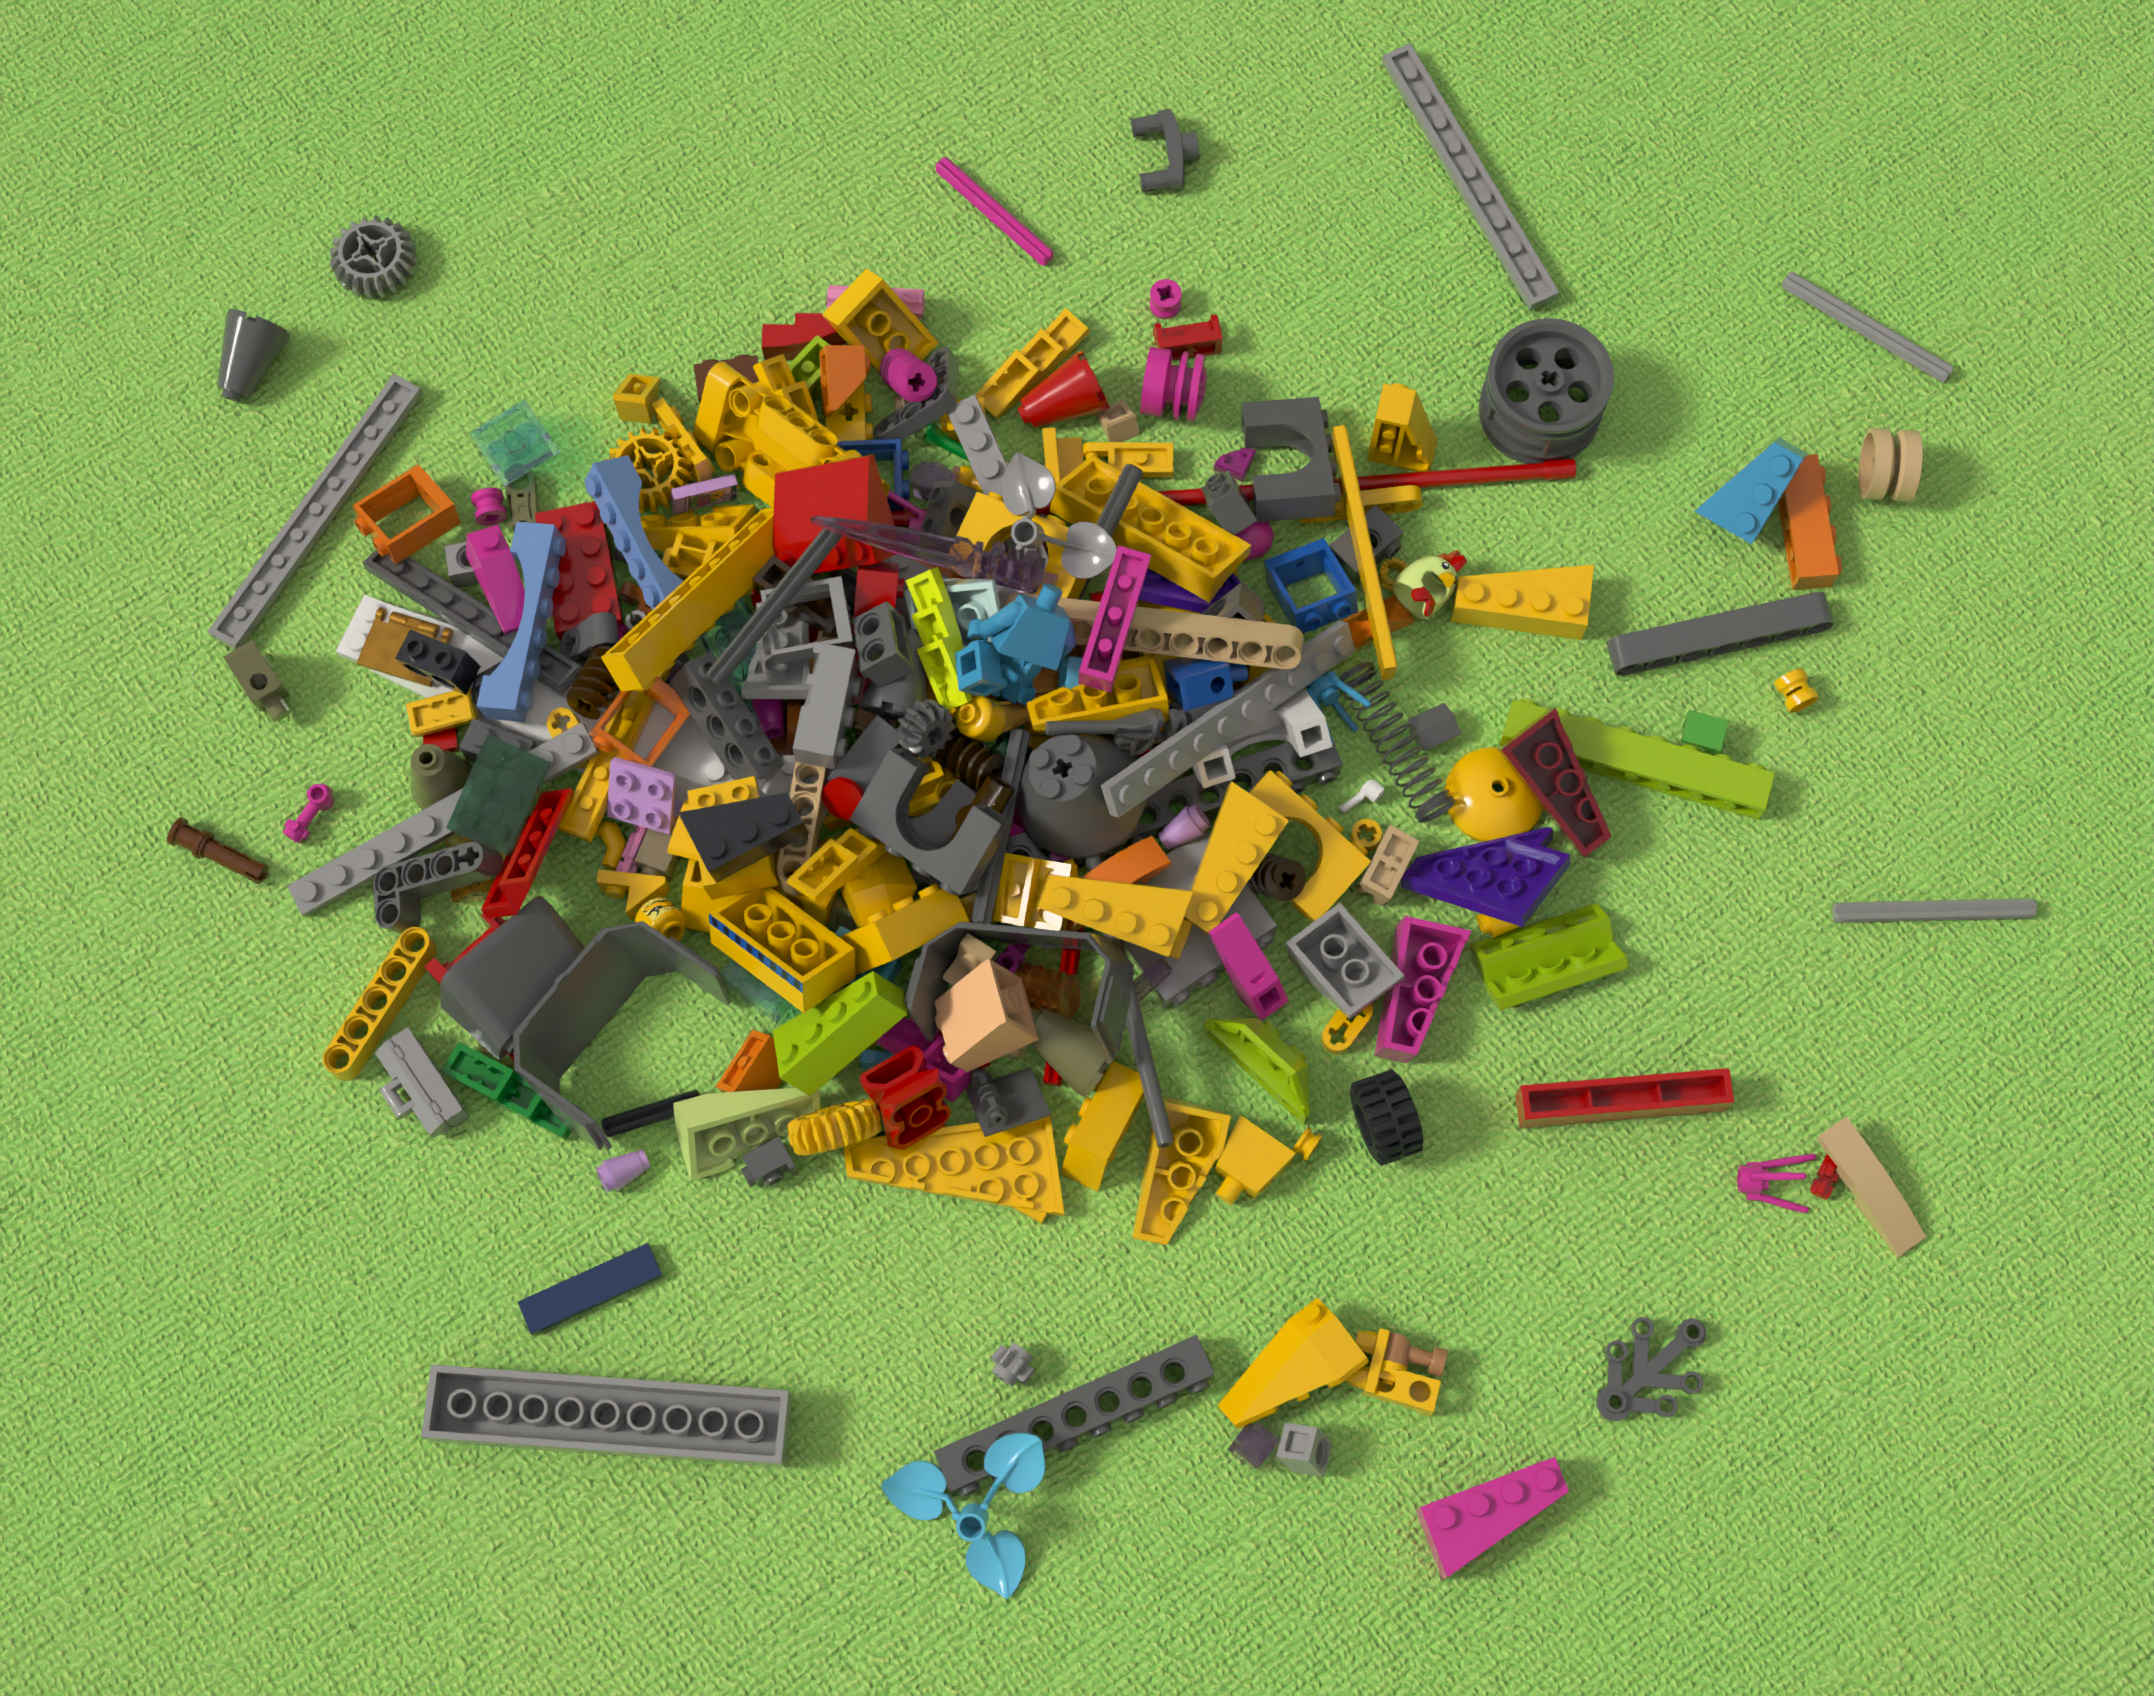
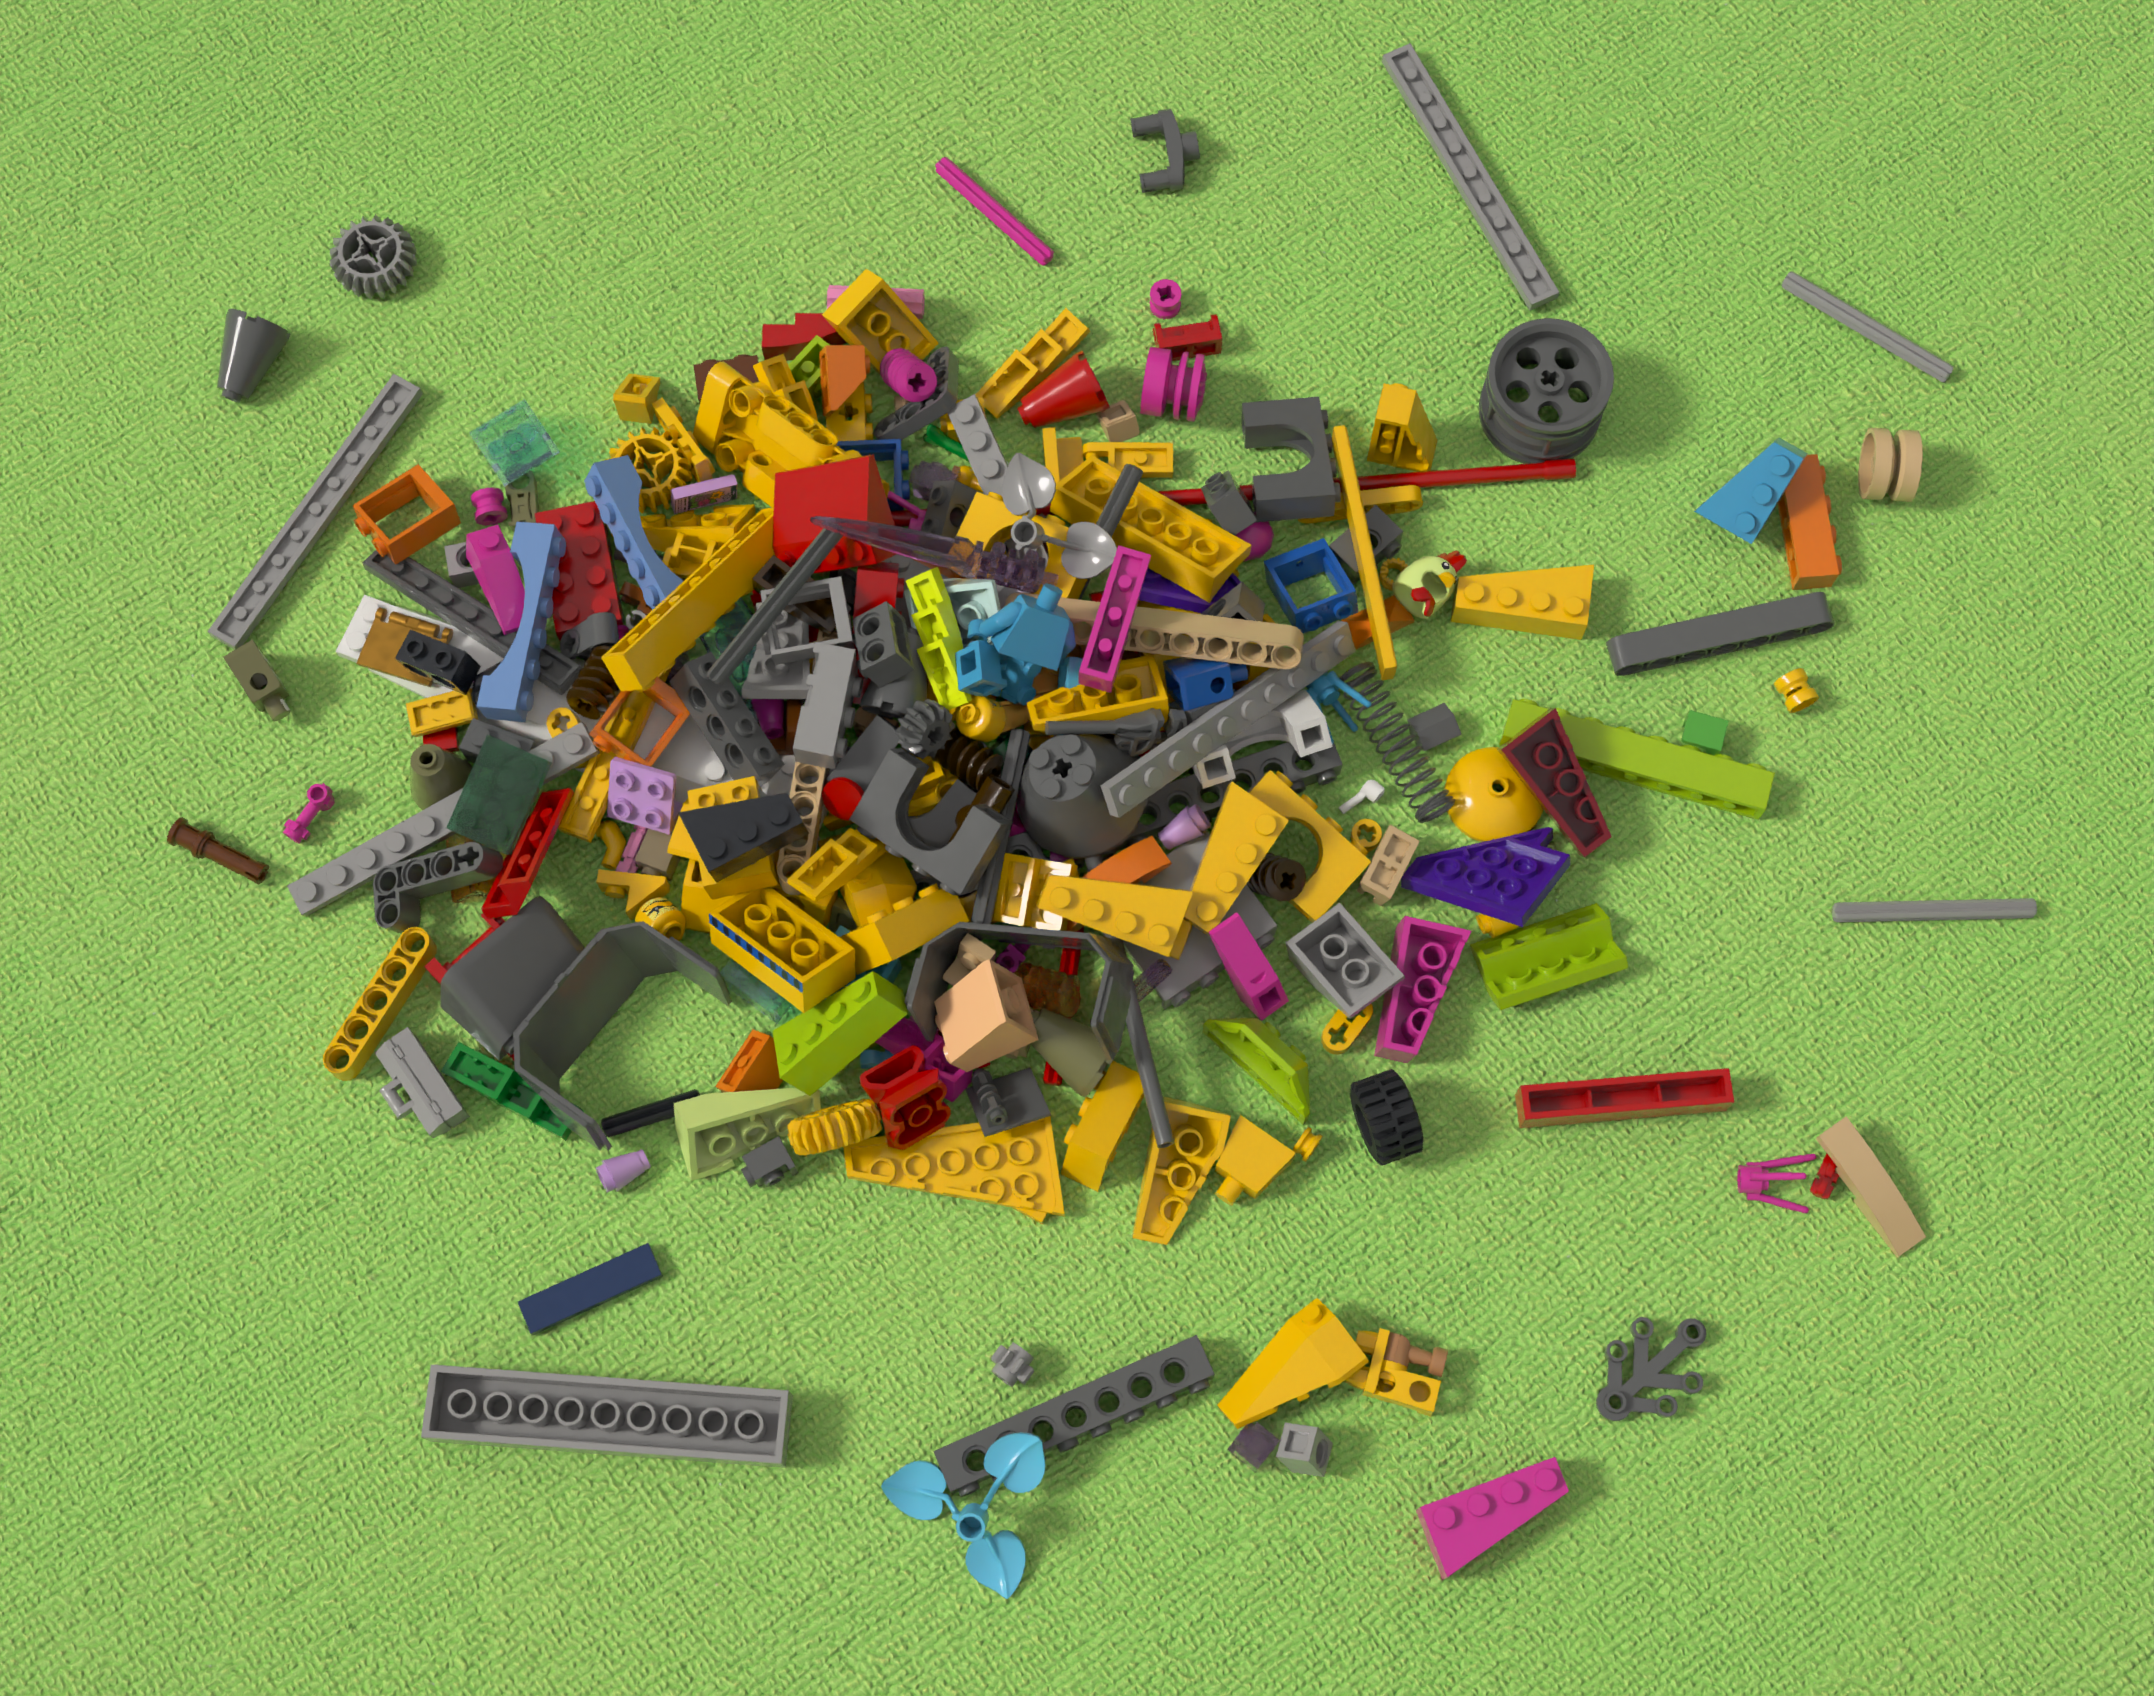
(1236, 462): magenta tile -> none

